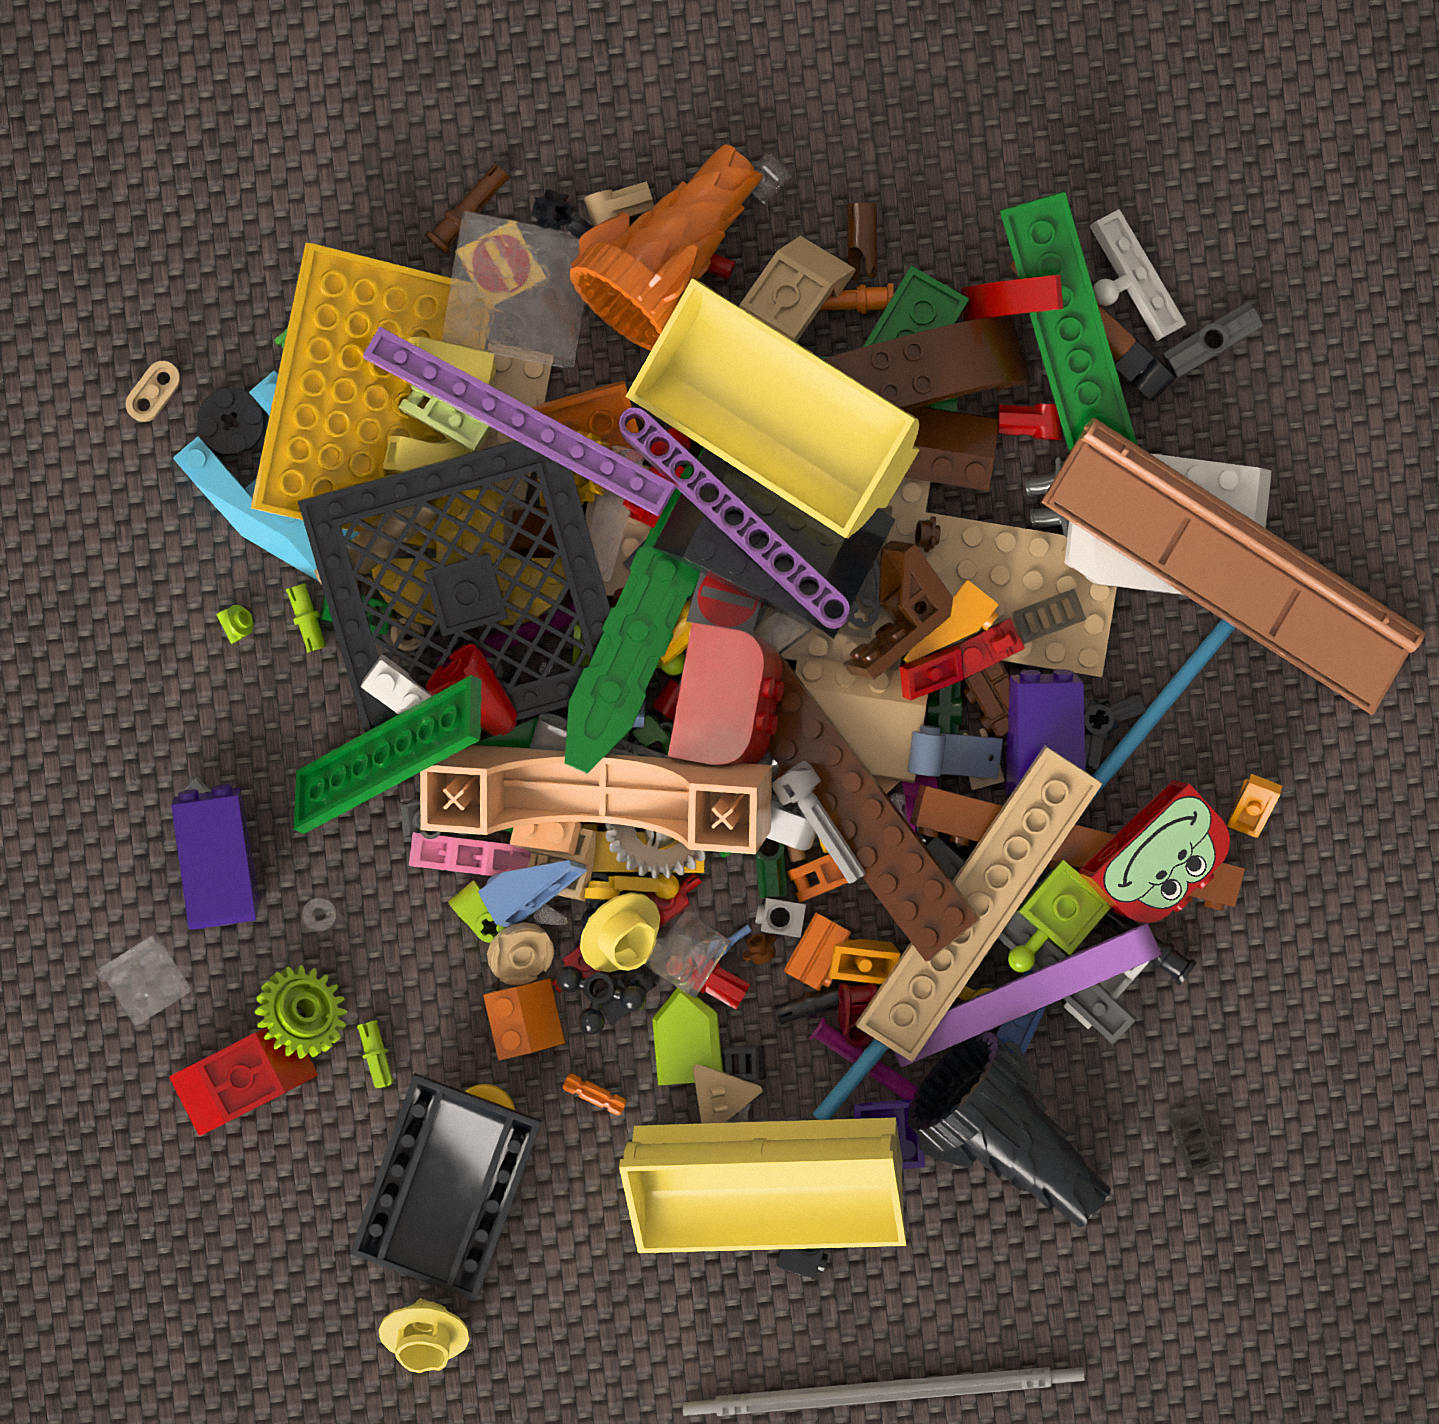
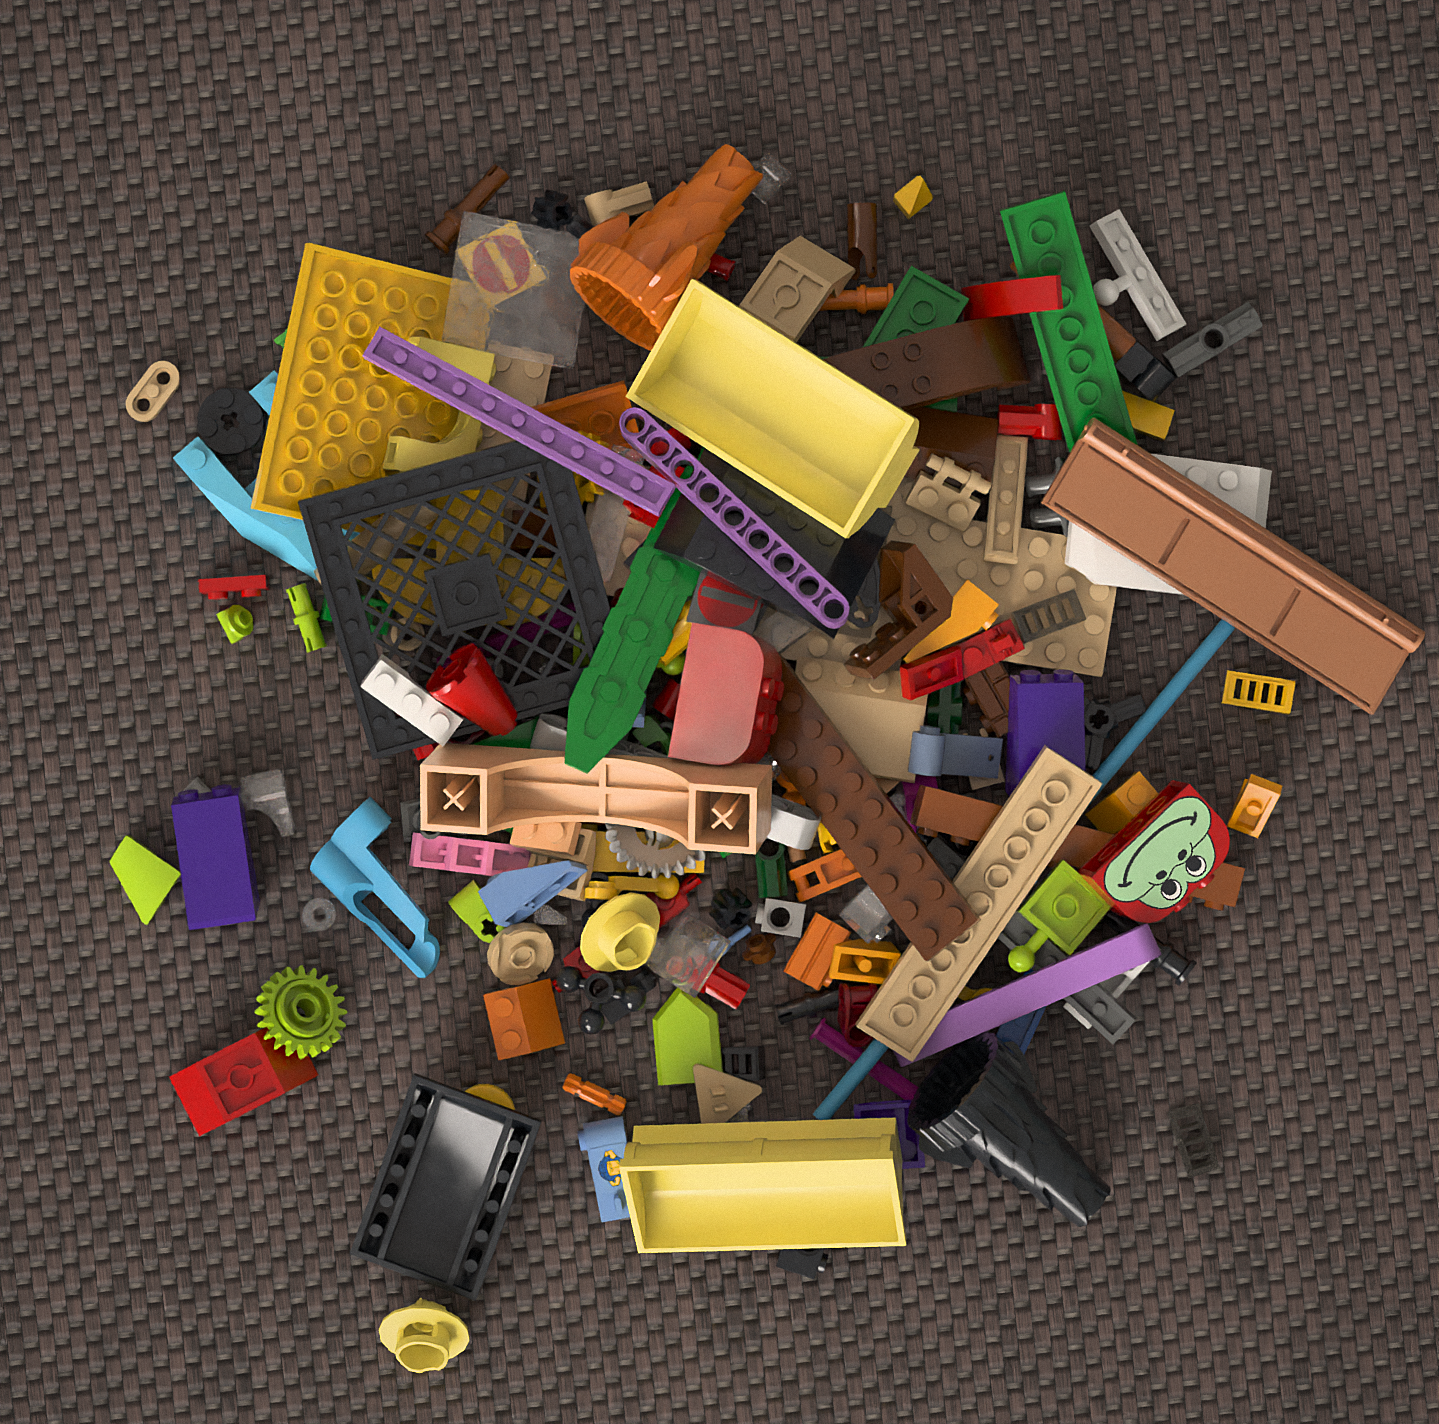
(143, 876): none -> lime slope
(145, 979): clear bracket -> none
(220, 587): none -> red plate
(270, 795): none -> clear arch
(354, 871): none -> dark azure panel
(375, 1054): lime axle -> none
(388, 754): green plate -> none
(446, 419): yellowish green plate -> none
(605, 1146): none -> medium blue door
(730, 908): none -> black gear
(797, 786): light grey piece -> none
(866, 915): none -> clear slope
(883, 1391): light grey axle -> none
(913, 197): none -> yellow slope
(927, 534): reddish brown plate -> none
(944, 500): none -> tan plate
(1006, 500): none -> tan tile
(1122, 804): none -> light orange slope
(1148, 417): none -> yellow slope
(1286, 699): none -> yellow slope

